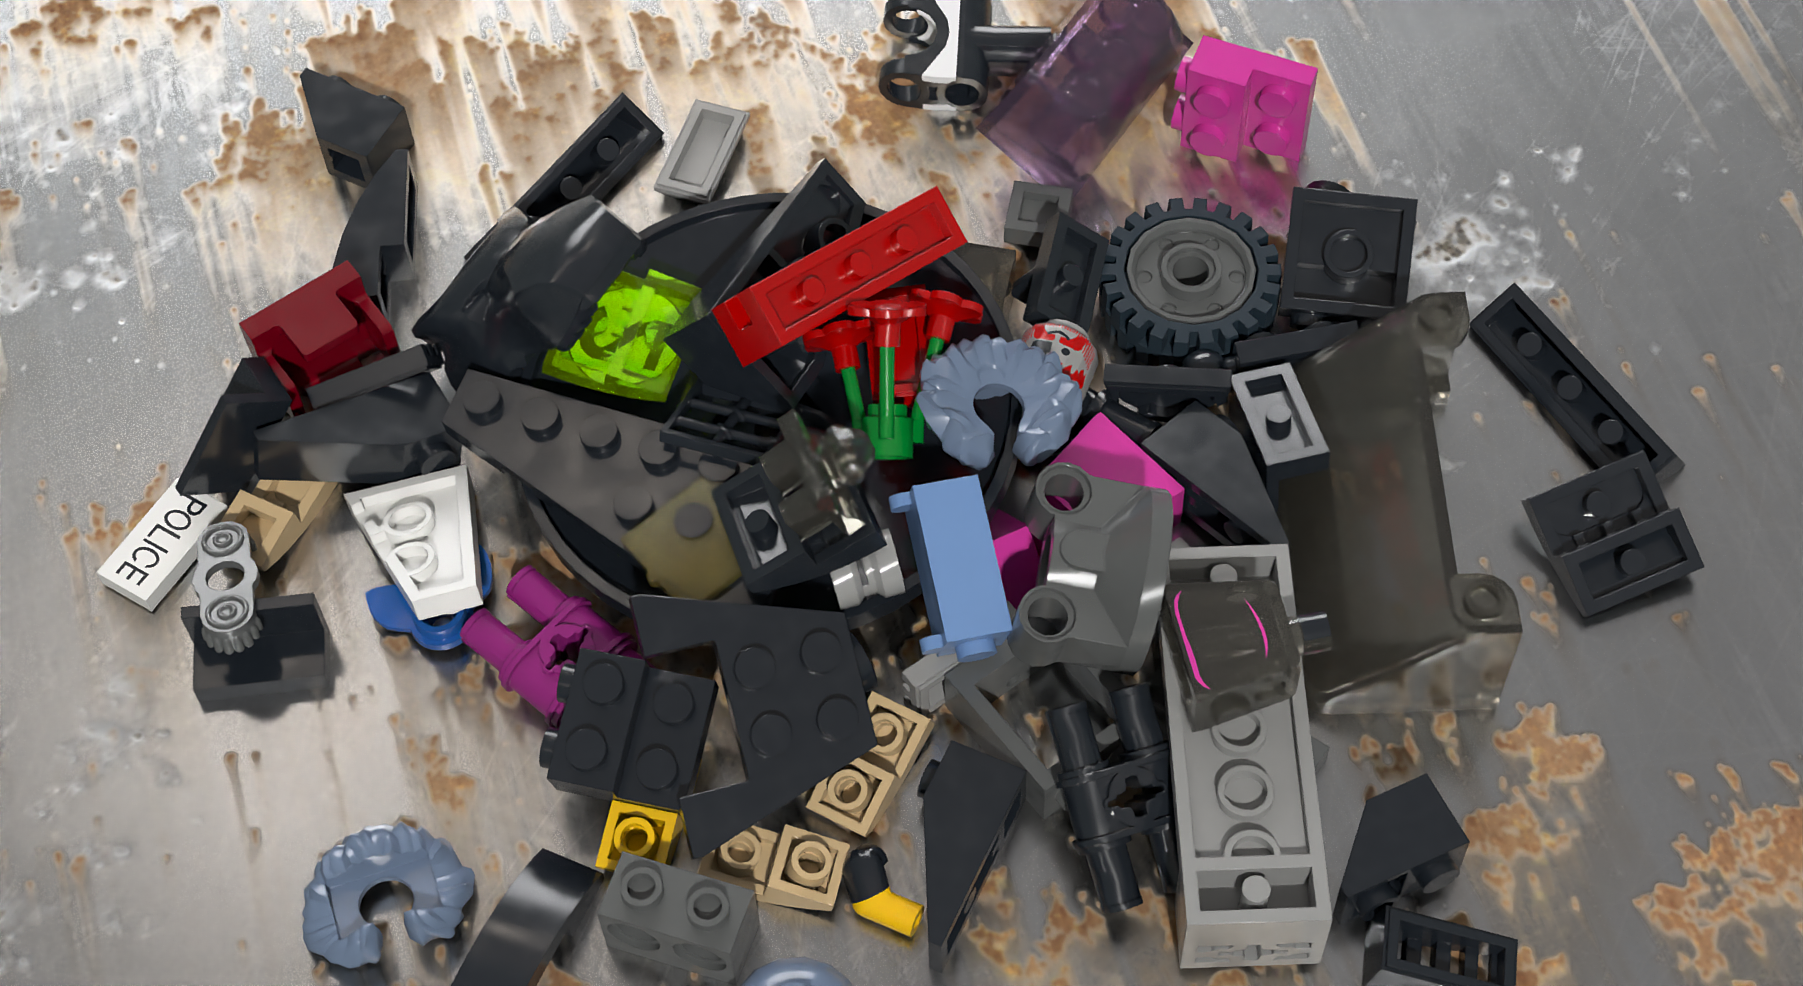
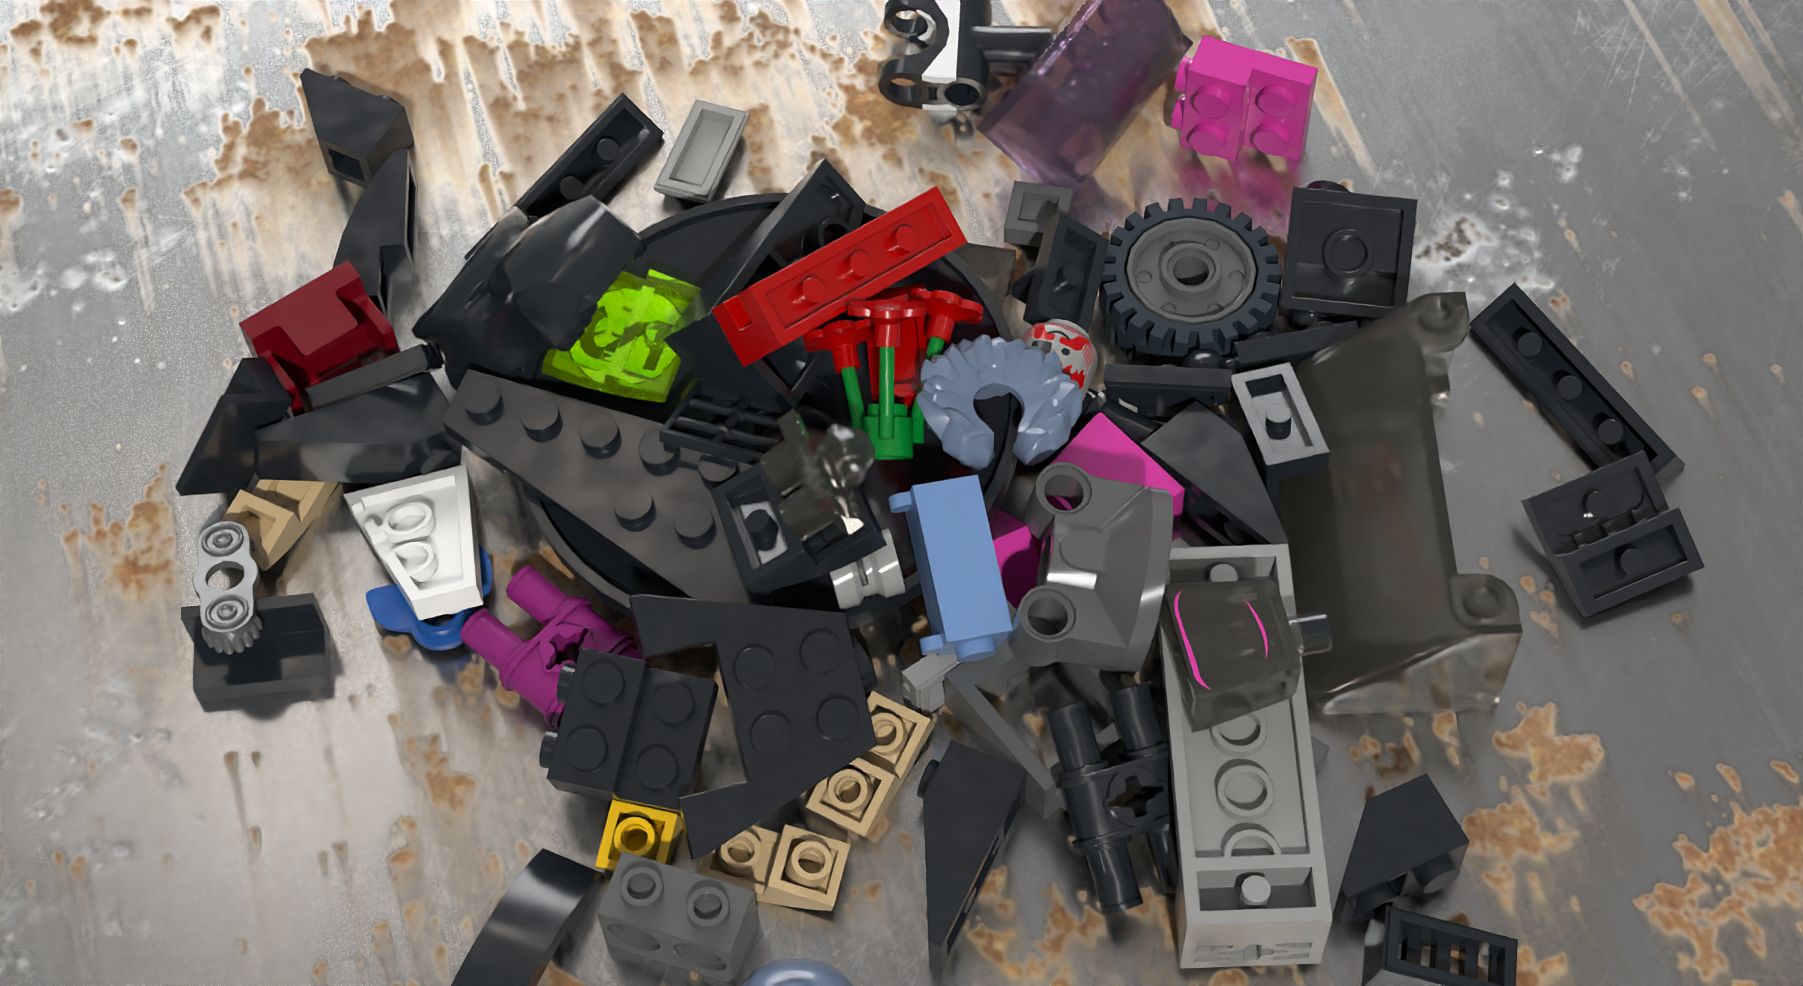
(160, 547): white tile -> none
(377, 855): sand blue piece -> none
(680, 564): clear yellow piece -> none
(871, 894): arm -> none

